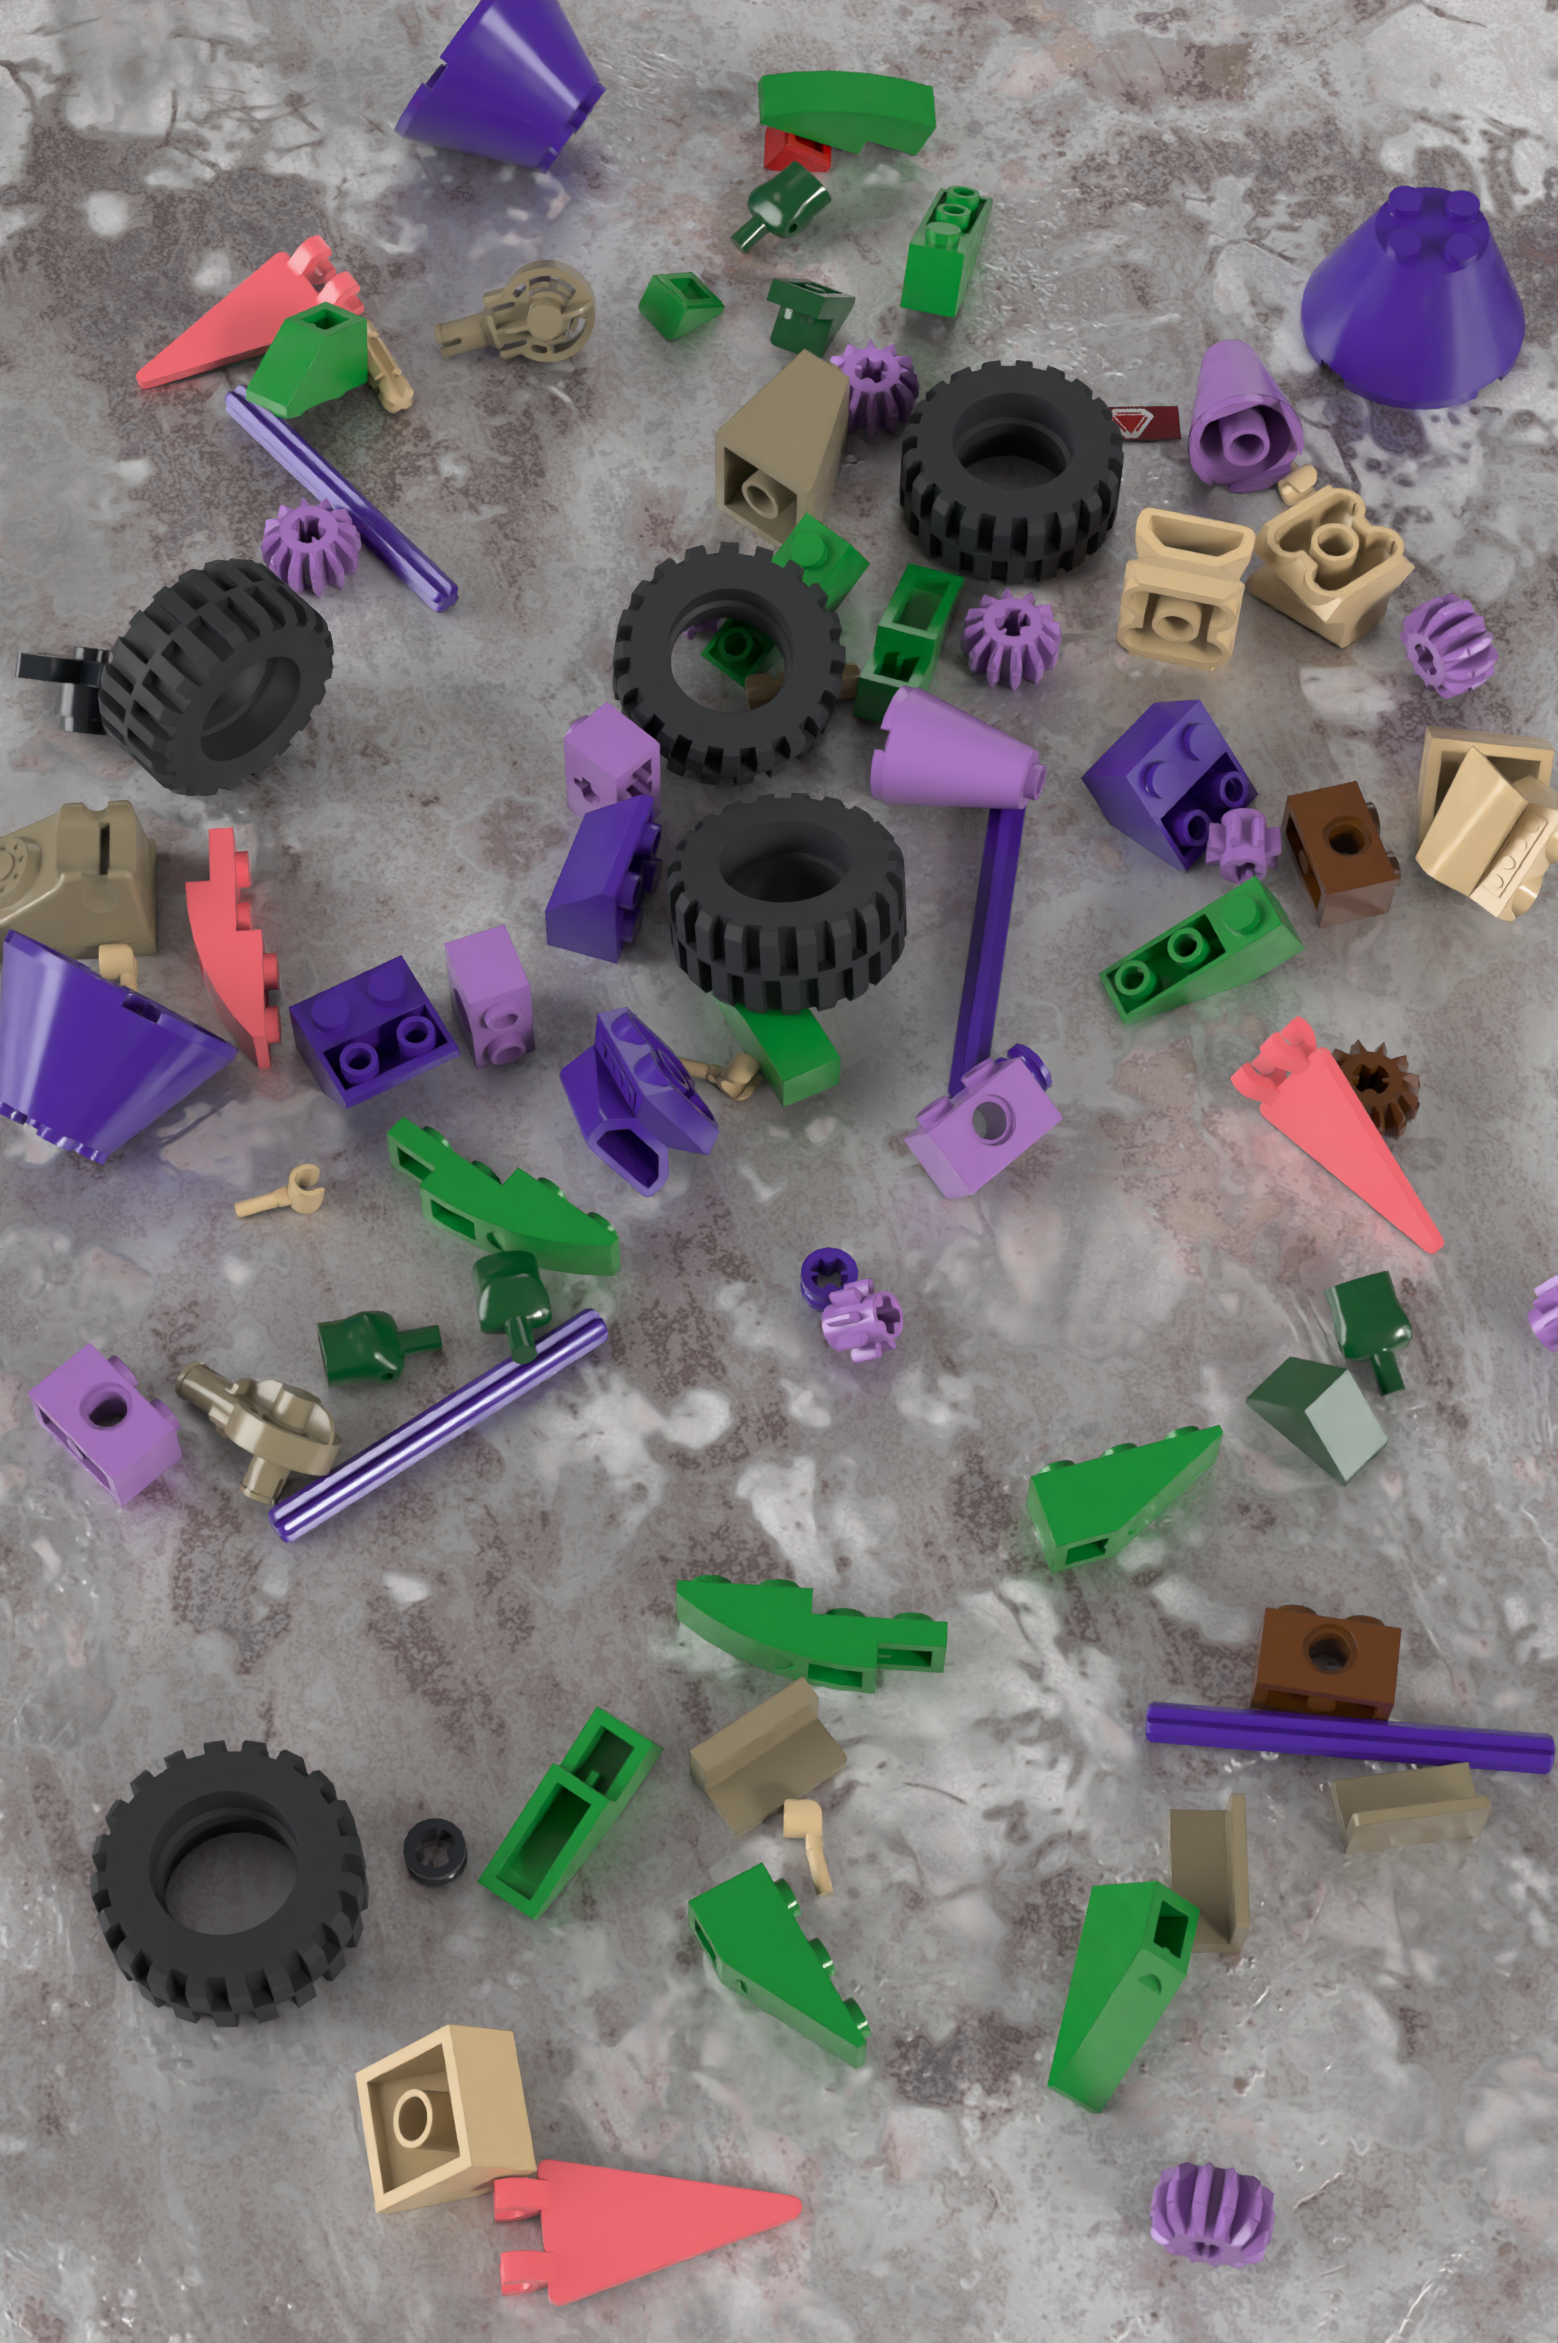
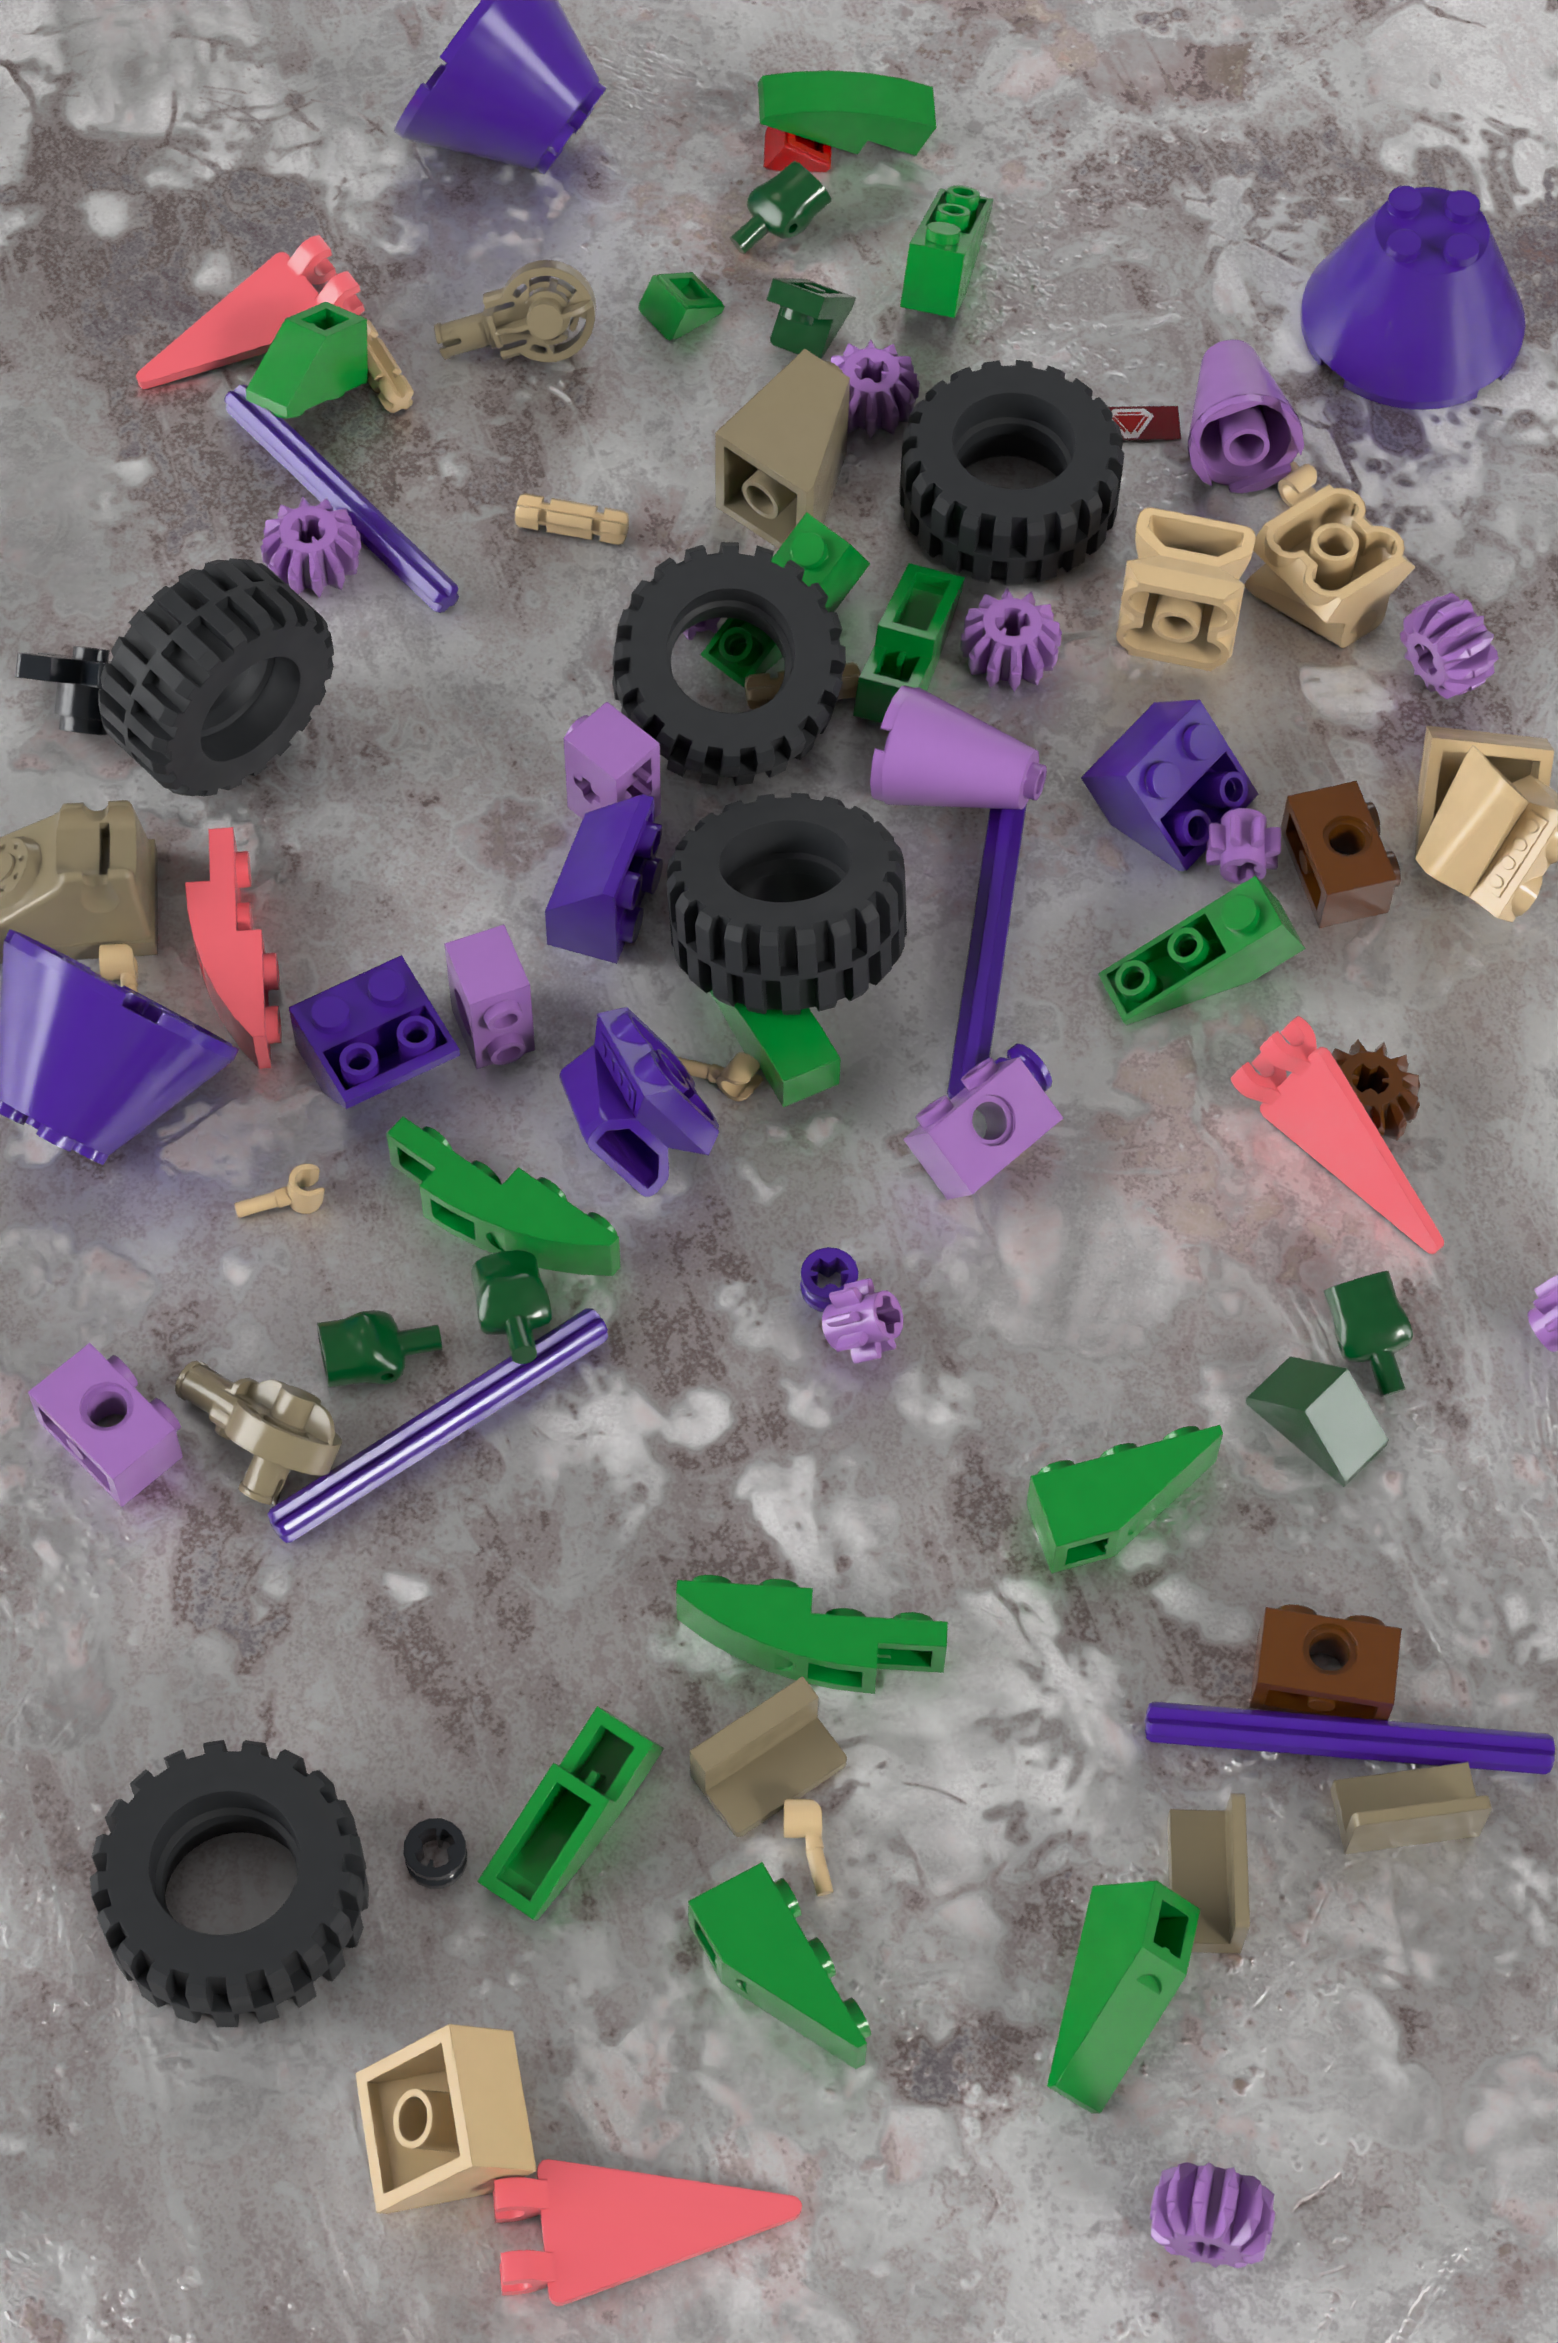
(572, 519): none -> tan axle

